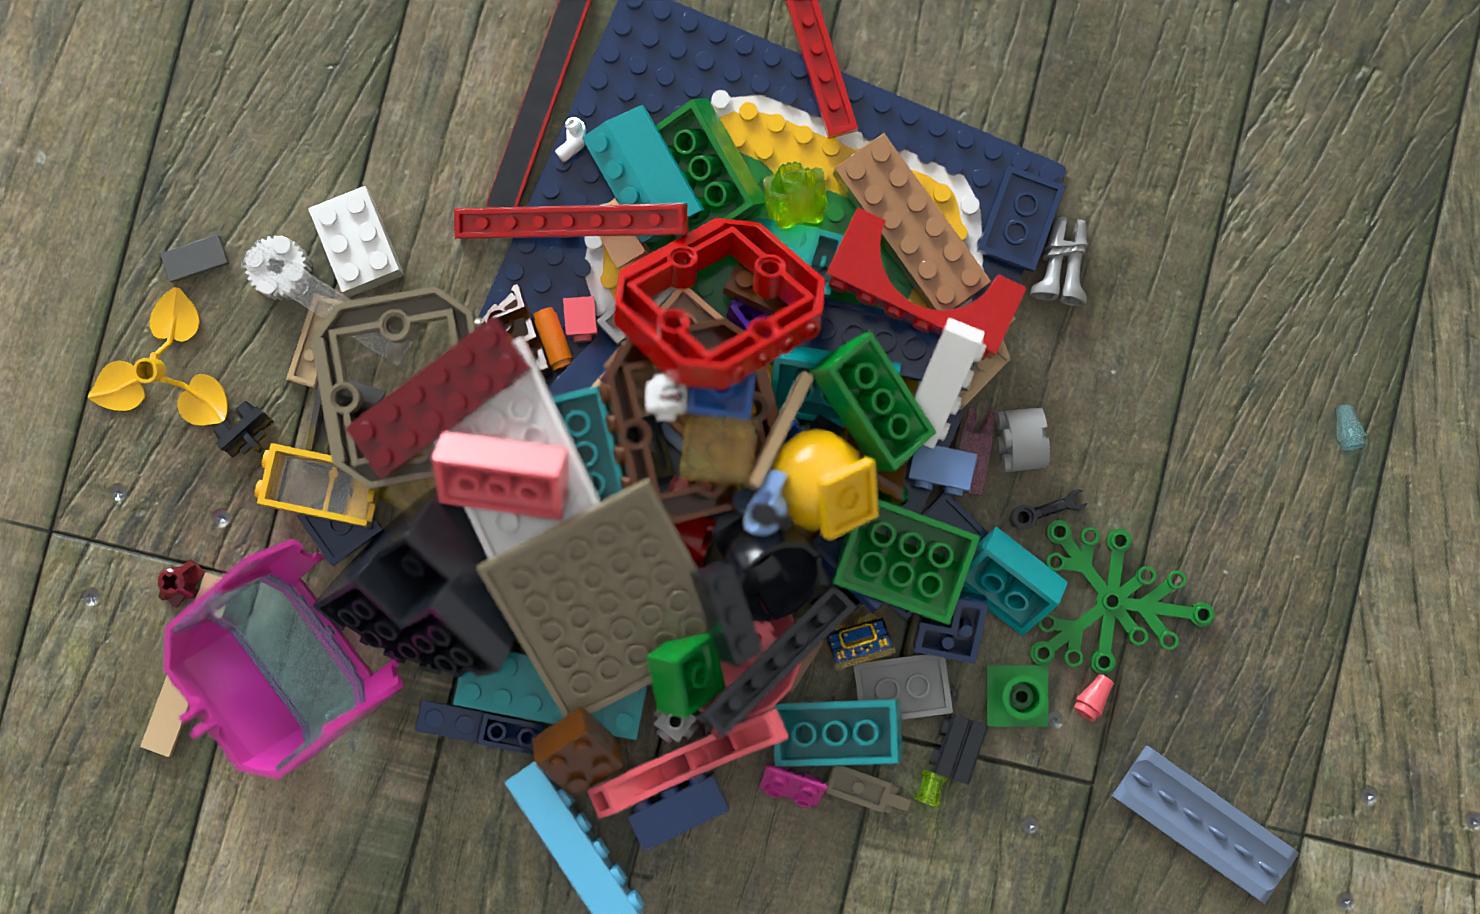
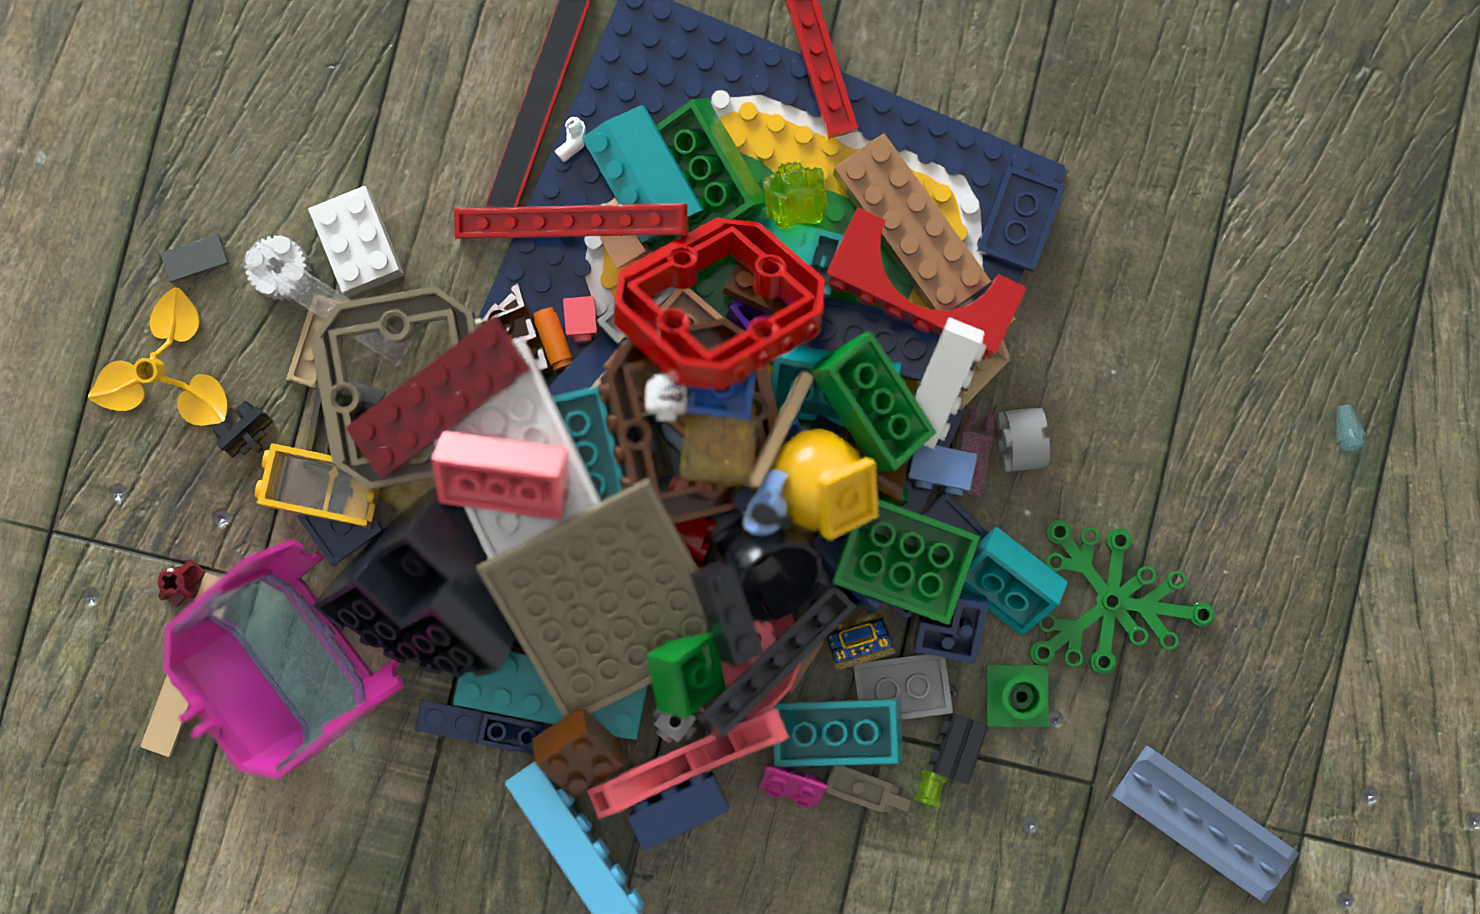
(1032, 514): black brick -> none
(1057, 250): light grey piece -> none
(1094, 698): coral cone -> none

